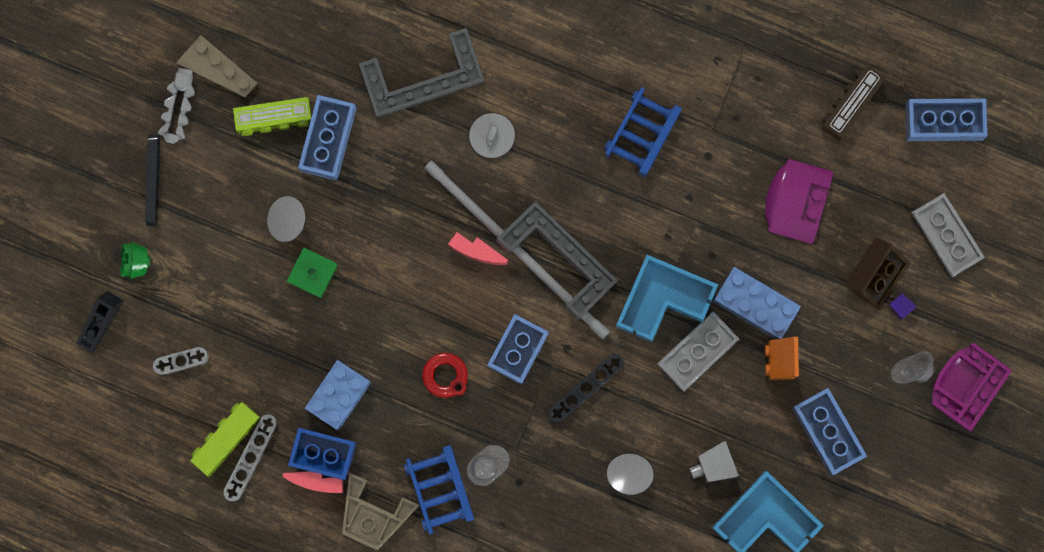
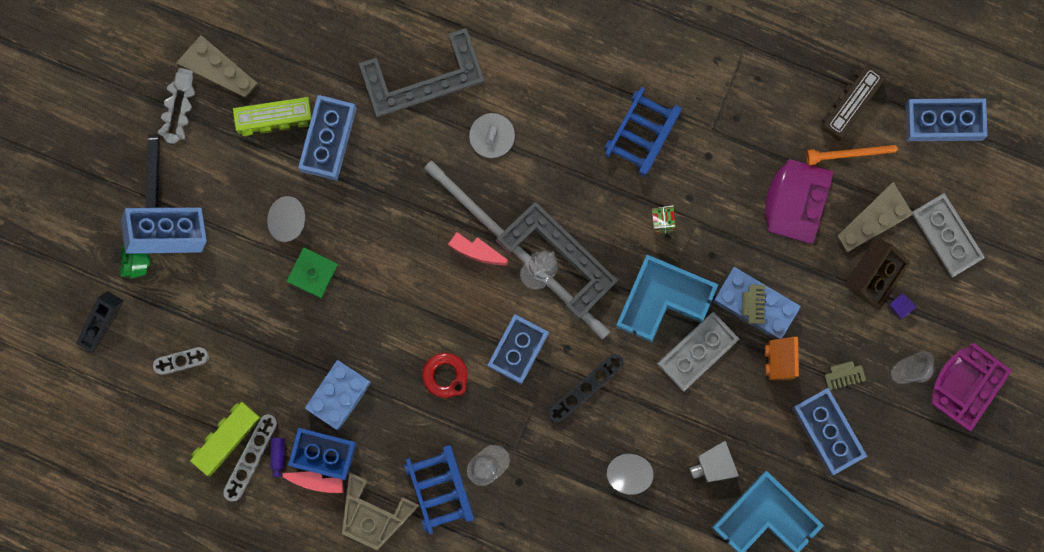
(163, 230): none -> medium blue brick
(277, 456): none -> dark purple cylinder
(539, 269): none -> clear piece
(663, 219): none -> piece
(749, 304): none -> olive piece
(814, 156): none -> orange piece
(841, 371): none -> olive piece
(879, 216): none -> dark tan wing

